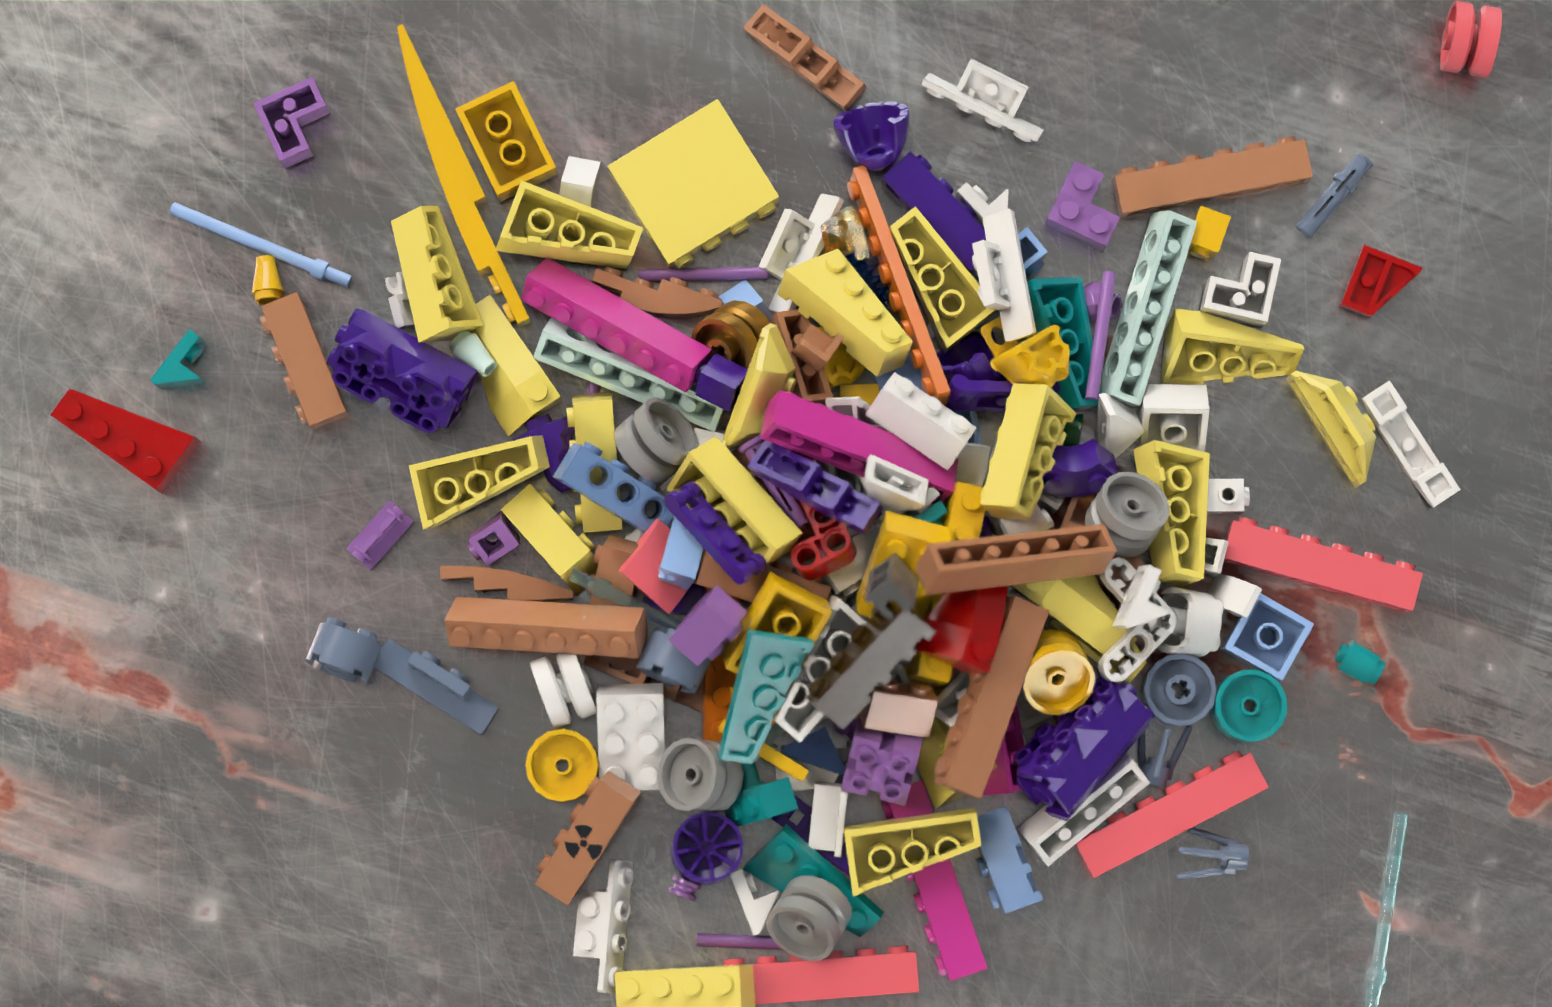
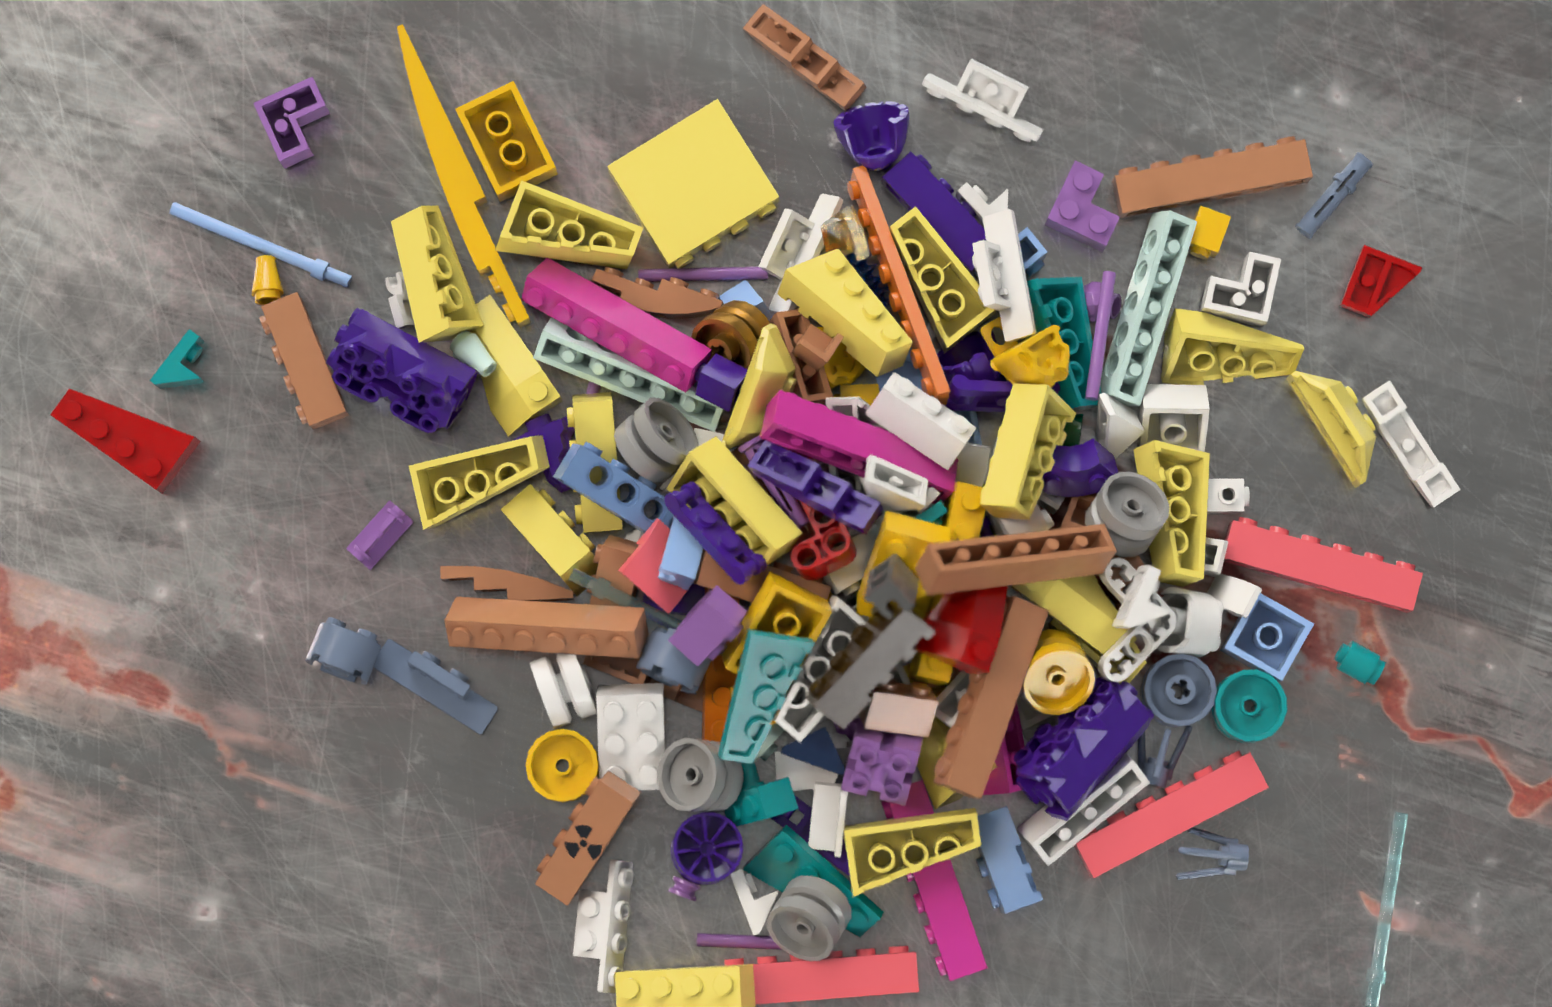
(491, 551): medium lavender brick -> none
(580, 180): white slope -> none
(778, 760): yellow tile -> none
(1470, 39): coral wheel -> none

